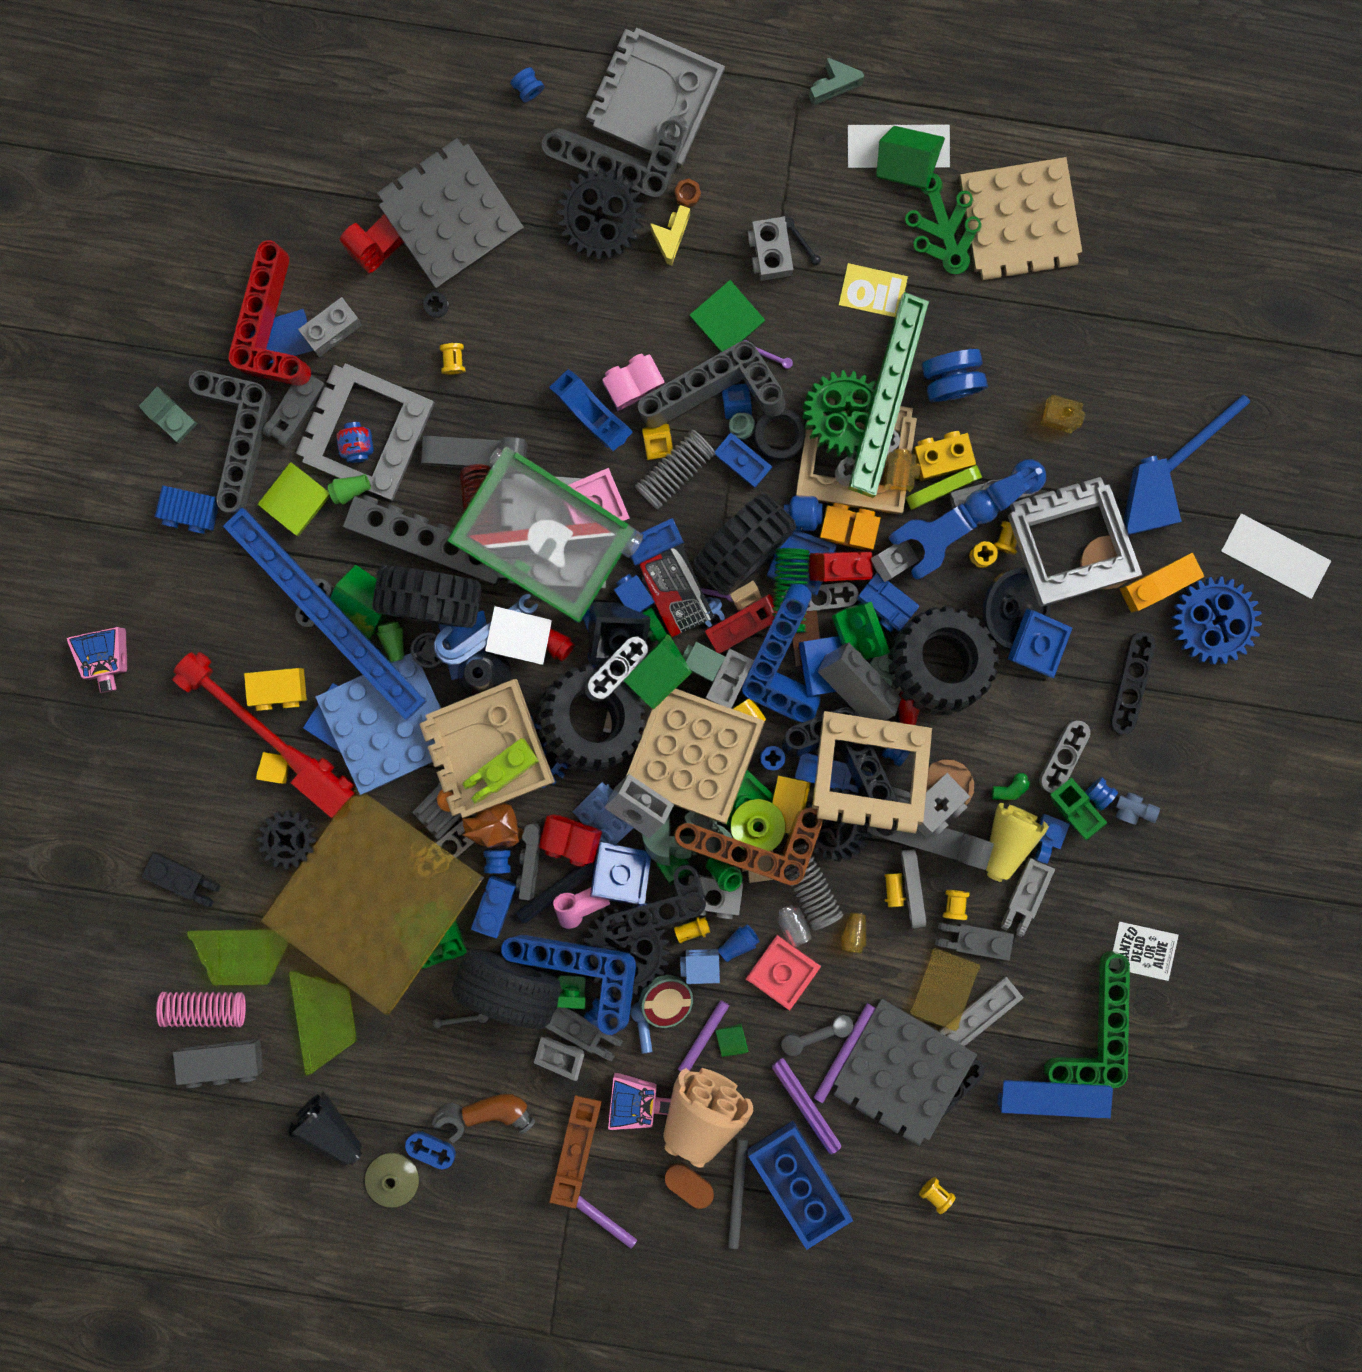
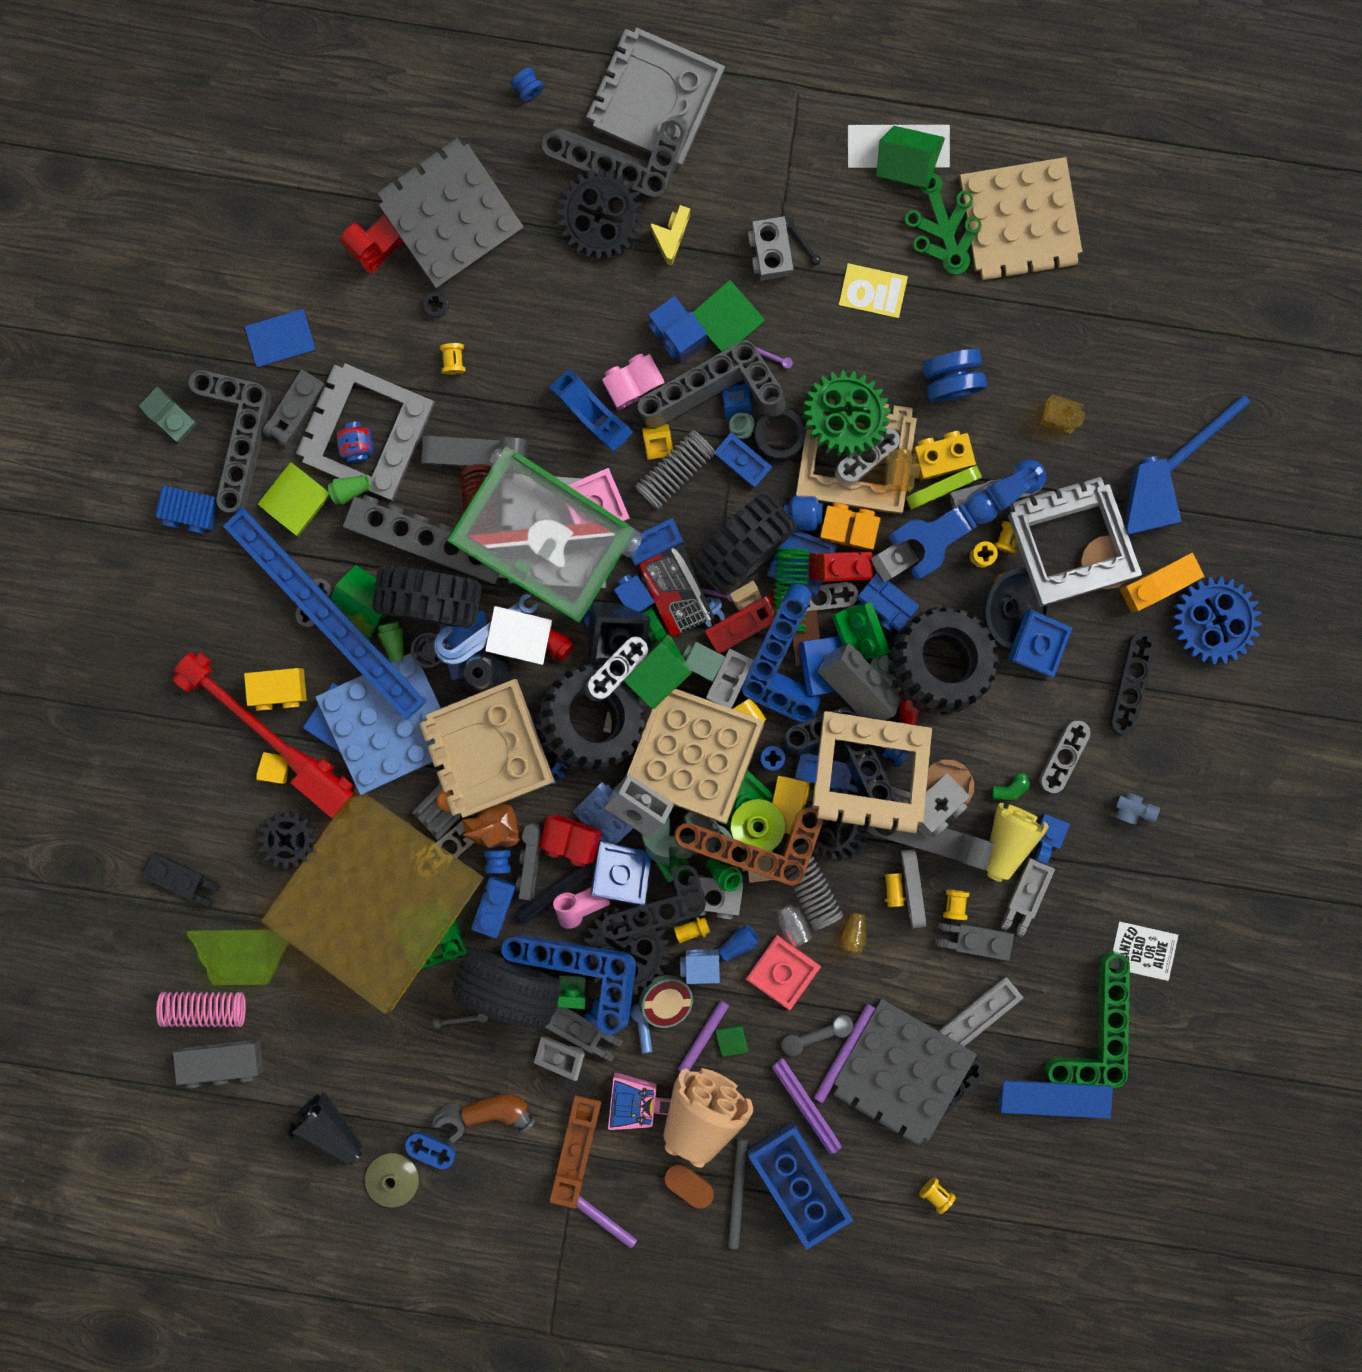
(100, 656): torso -> none
(263, 321): red beam -> none
(322, 1019): clear neon green wing -> none
(330, 327): light grey brick -> none
(502, 769): lime hinge -> none
(679, 329): none -> blue brick
(687, 193): dark orange tile -> none
(842, 79): sand green slope -> none
(888, 395): tile -> none
(945, 989): clear yellow piece -> none
(1077, 810): green brick -> none
(1101, 793): blue wheel -> none
(1276, 556): white sticker -> none

